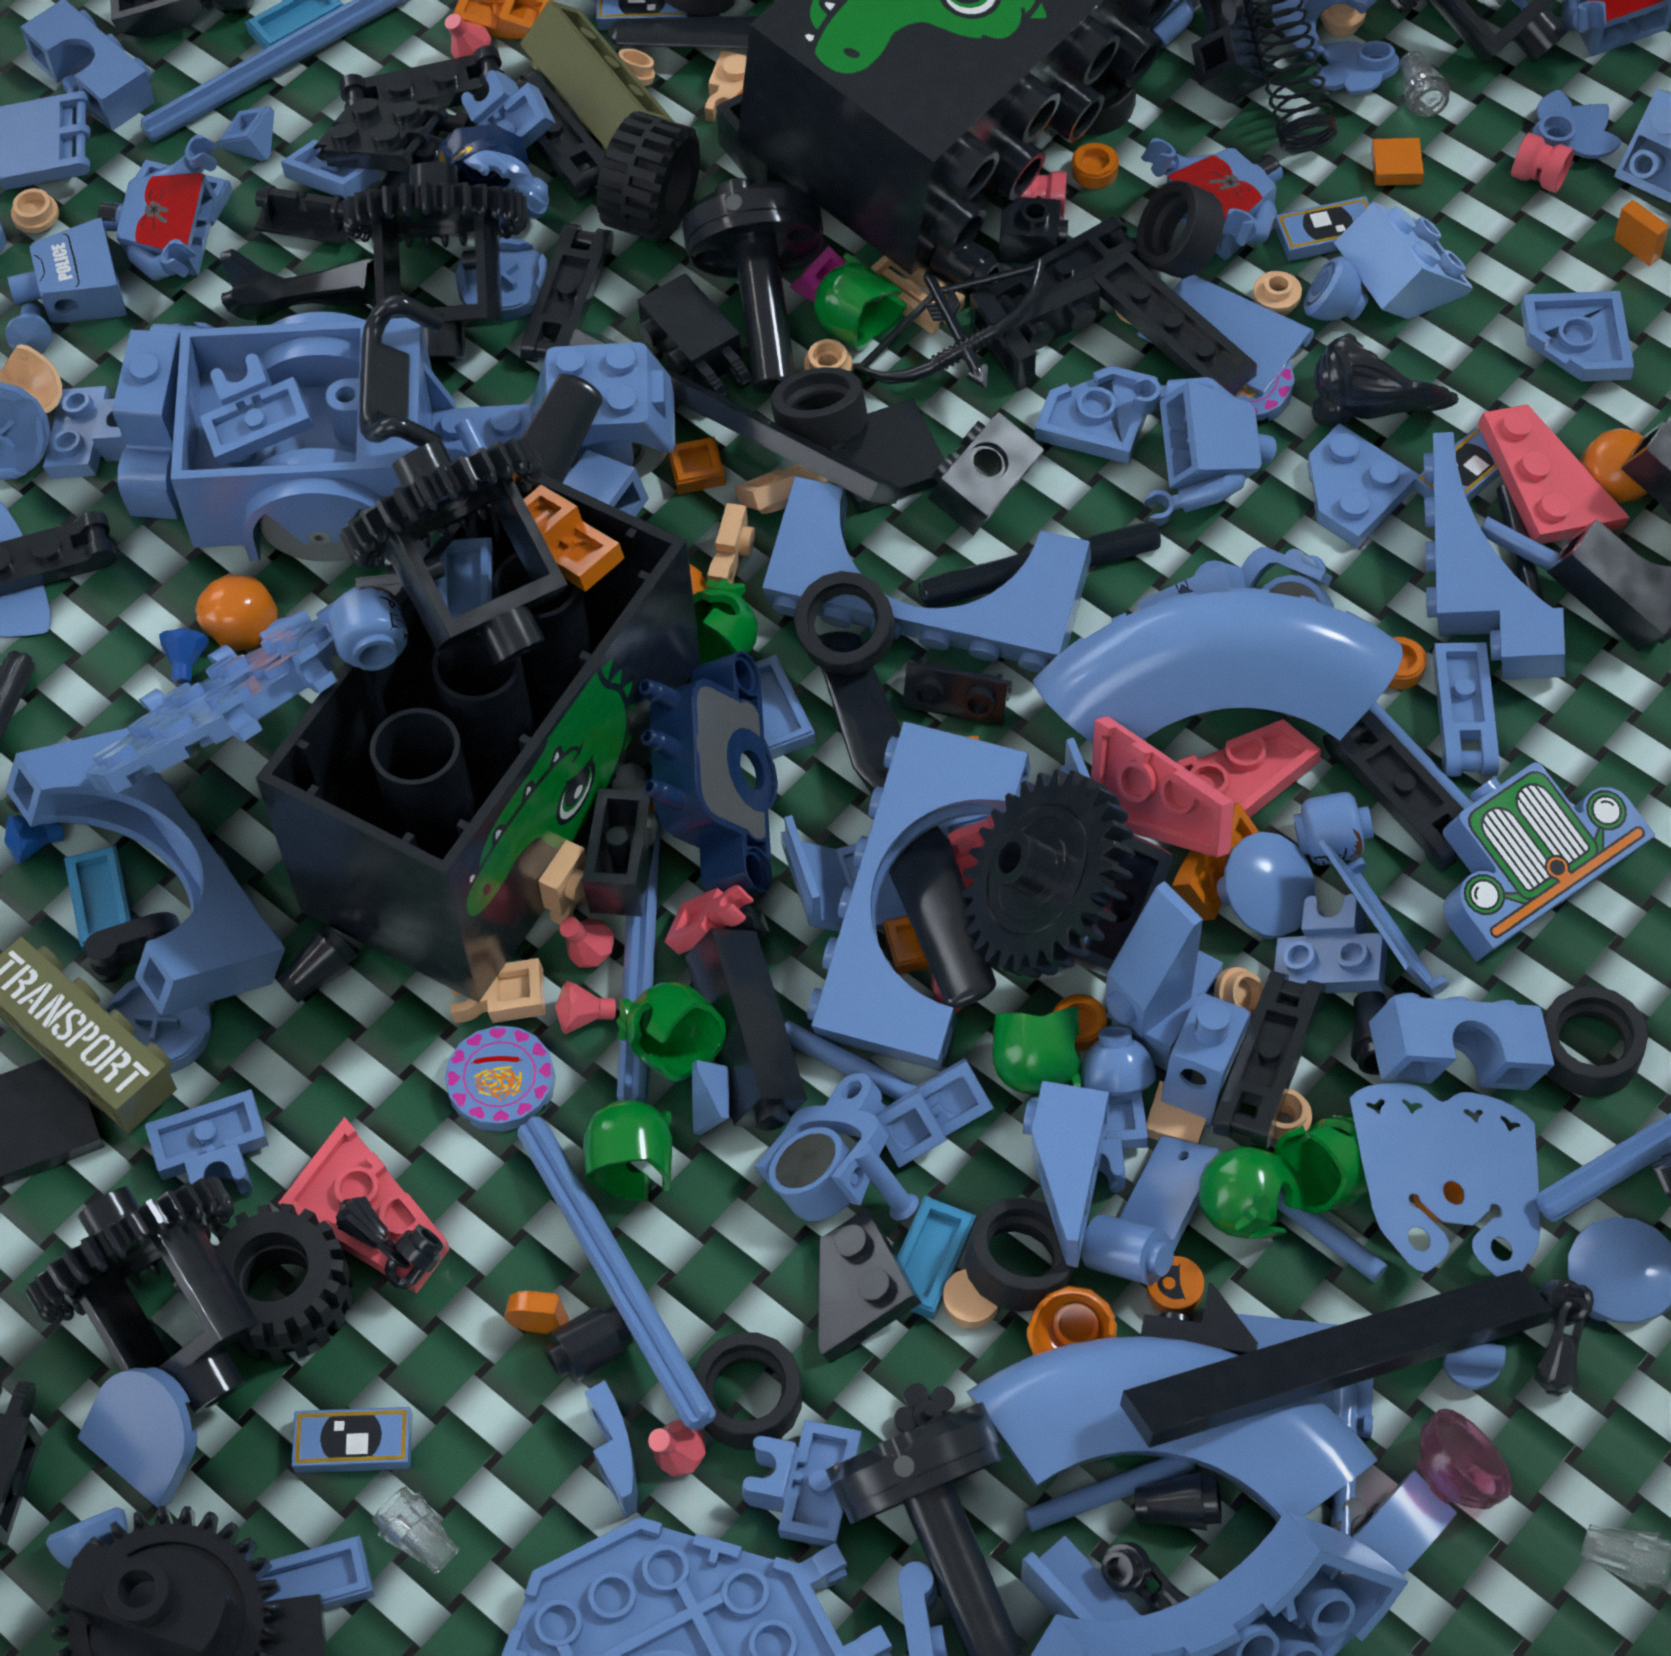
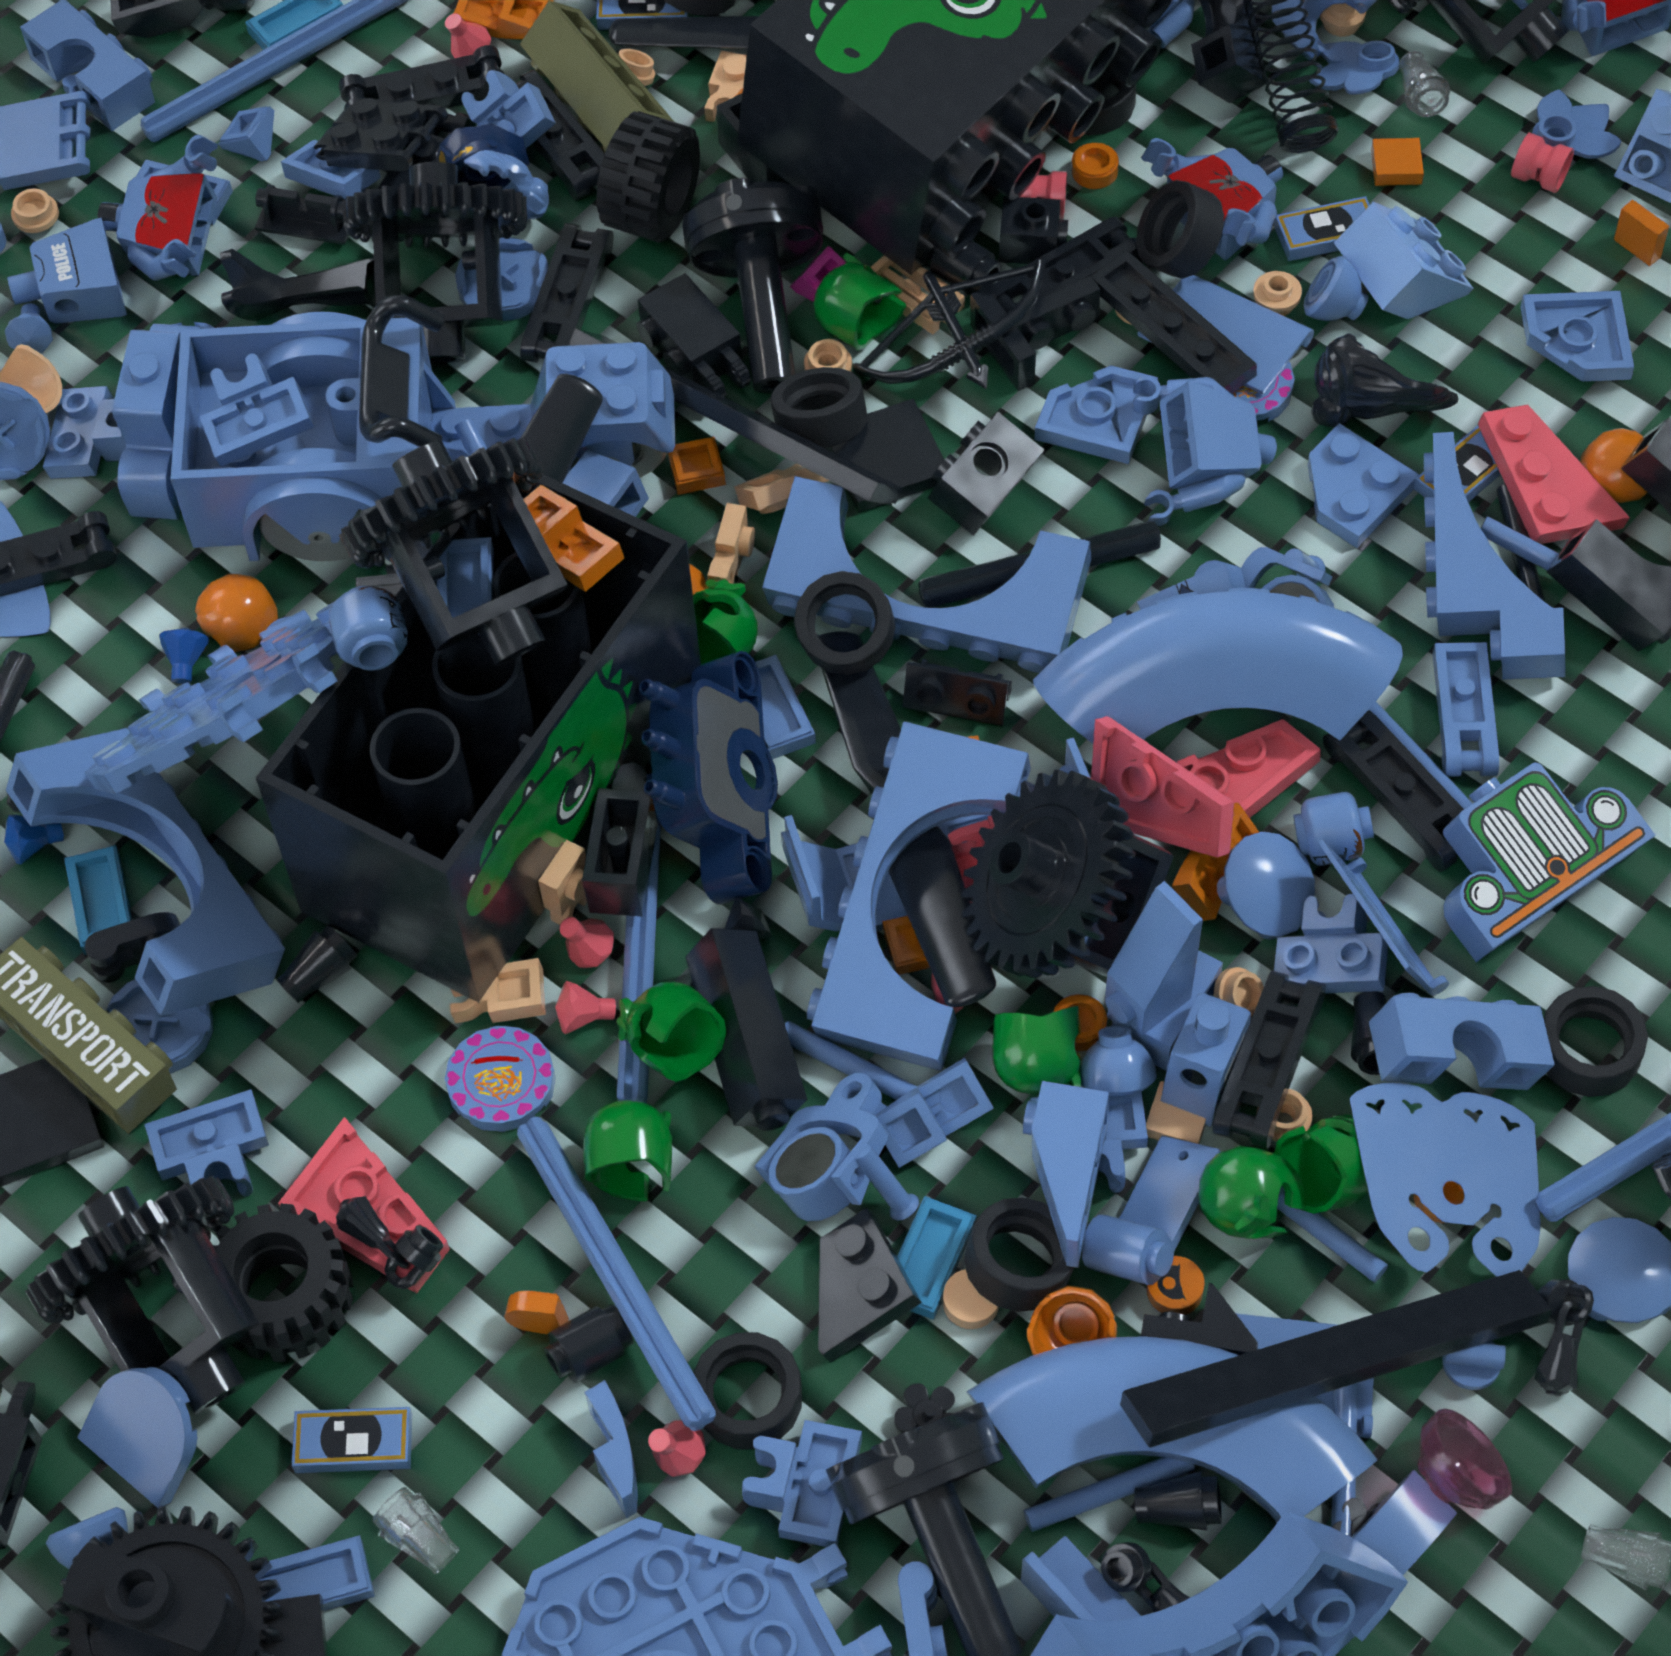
(705, 912): coral plate -> none
(709, 1095): medium blue slope -> none
(1411, 666): orange tile -> none

